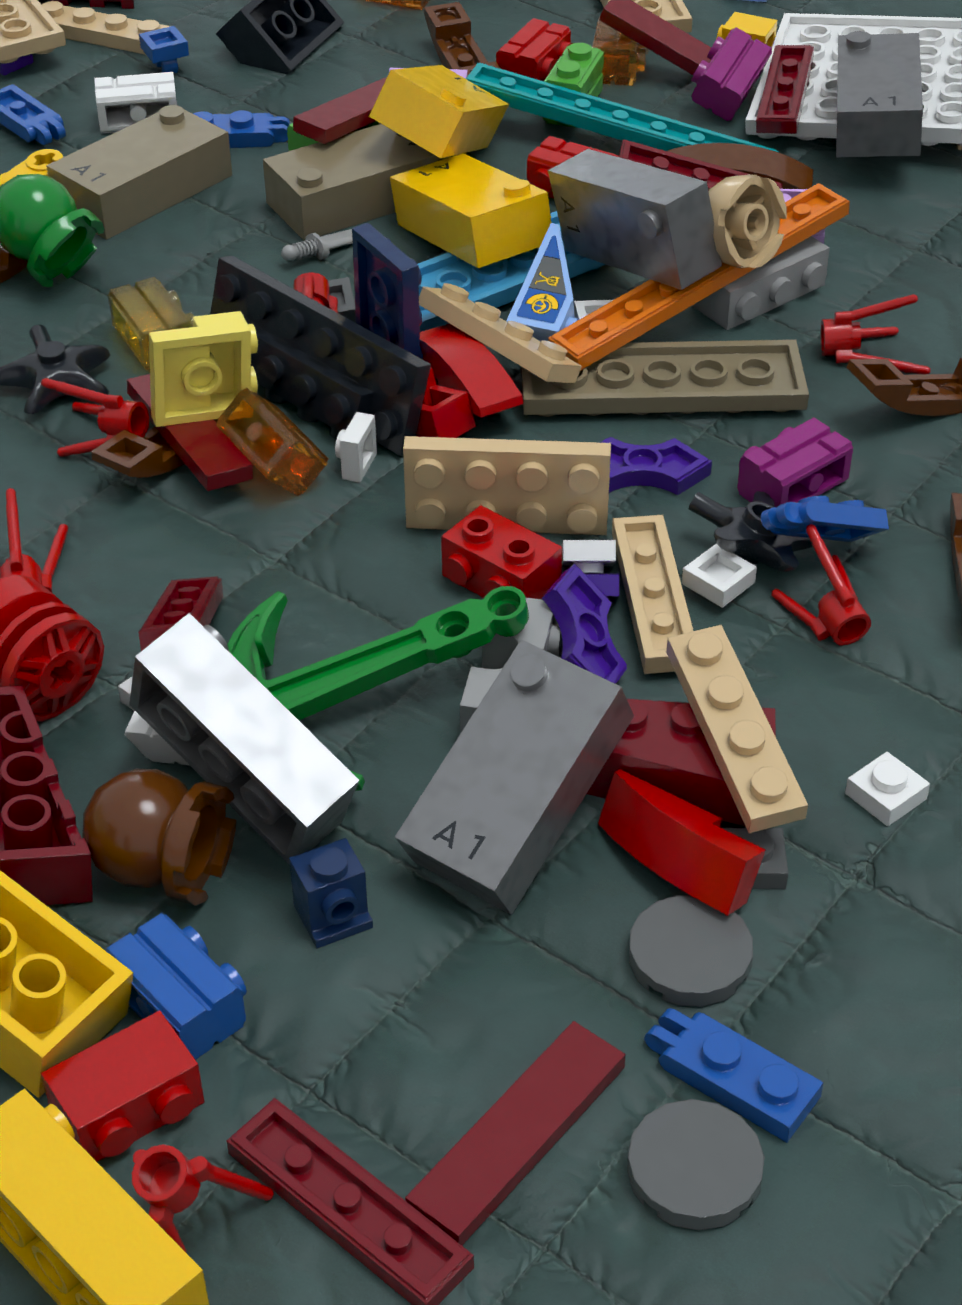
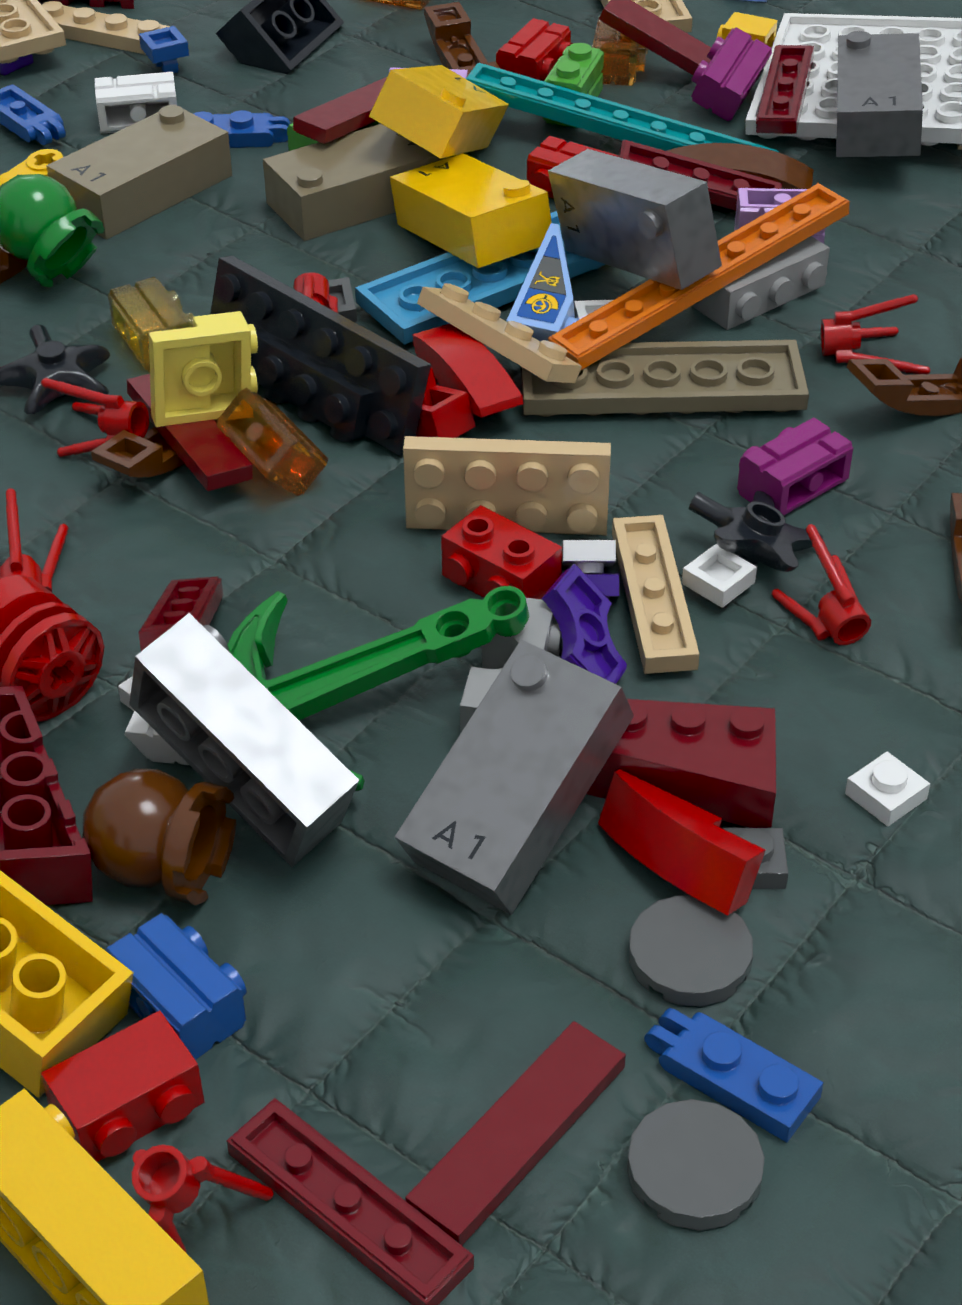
(316, 246): light grey piece -> none
(330, 892): dark blue brick -> none
(357, 447): white plate -> none
(386, 289): dark blue plate -> none
(661, 465): dark purple tile -> none
(736, 729): tan plate -> none
(747, 219): tan cylinder -> none
(837, 522): blue hinge -> none

